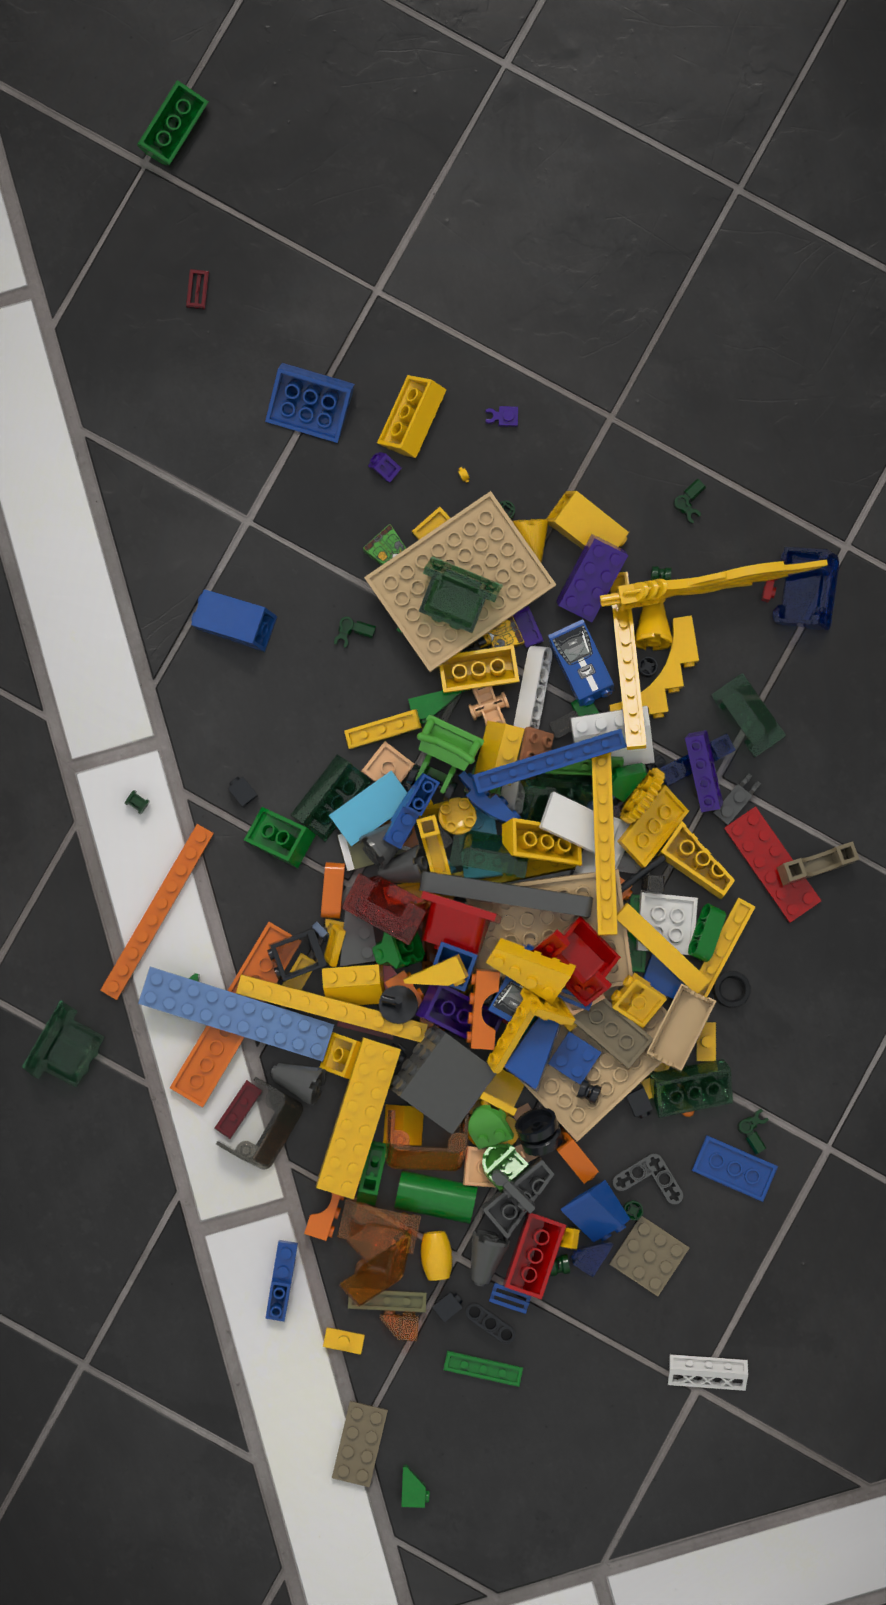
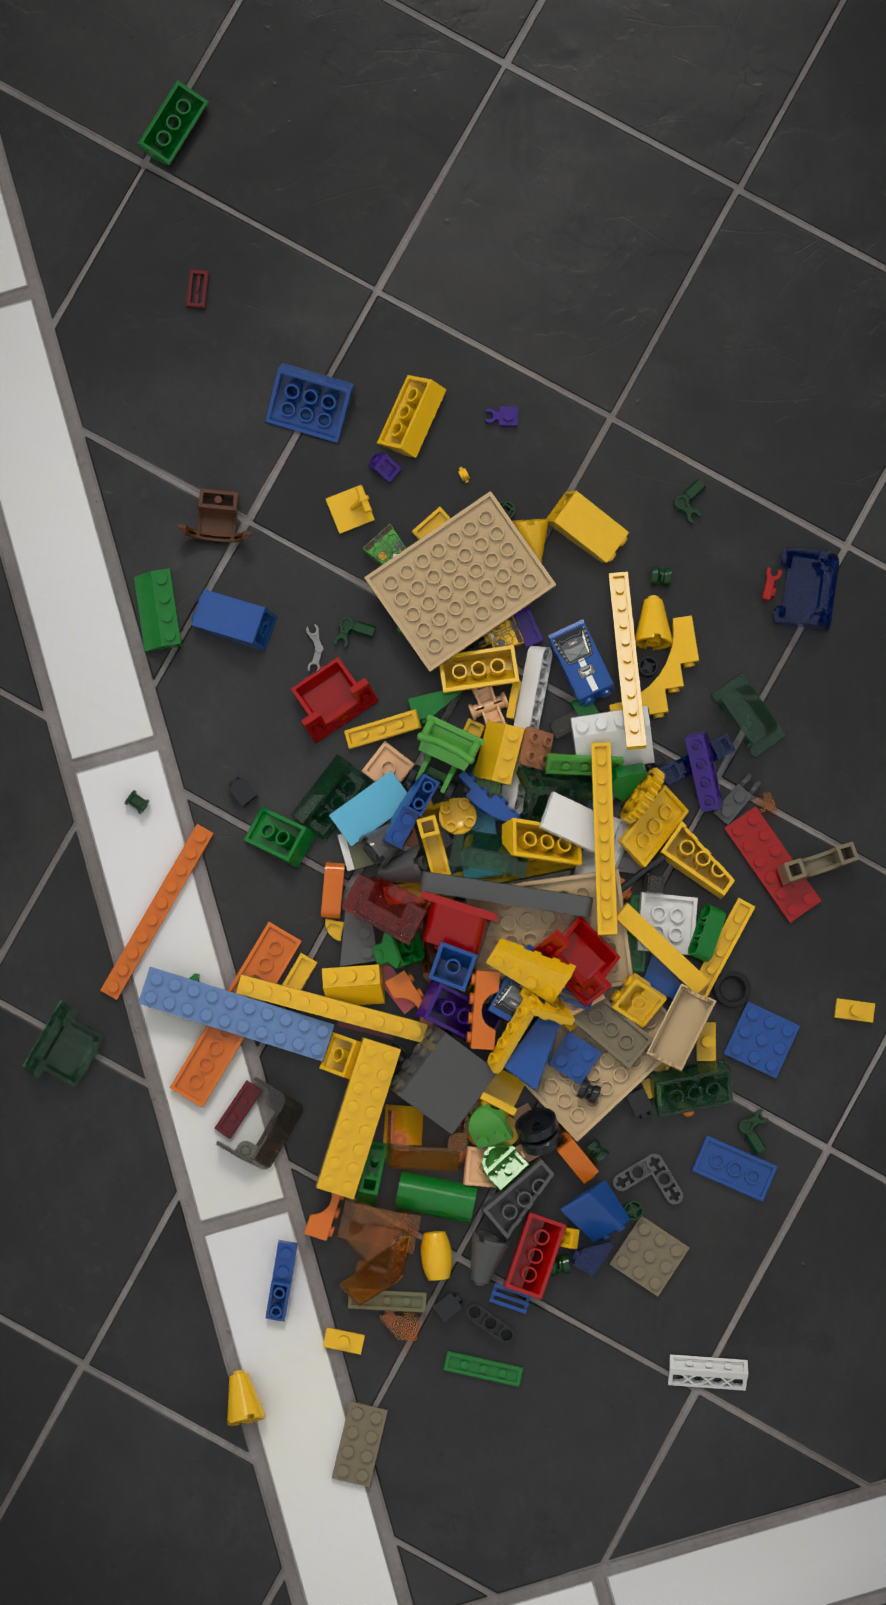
(158, 610): none -> green slope
(216, 518): none -> reddish brown piece
(243, 1400): none -> yellow cone
(300, 1080): dark grey cone -> none
(315, 947): black window -> none
(318, 647): none -> light grey piece
(321, 931): sand blue tile -> none
(332, 699): none -> red windscreen
(334, 945): yellow tile -> none
(350, 509): none -> yellow plate
(398, 1004): black shield -> none
(413, 1490): green slope -> none
(443, 973): yellow slope -> none
(456, 594): clear green windscreen -> none
(474, 727): none -> yellow tile
(512, 1189): dark grey hinge -> none
(513, 700): none -> yellow tile
(549, 761): blue plate -> none
(591, 577): dark purple brick -> none
(595, 1147): none -> clear green wheel
(657, 590): yellow piece -> none
(761, 1039): none -> blue plate
(768, 801): none -> clear orange tile
(854, 1010): none -> yellow tile

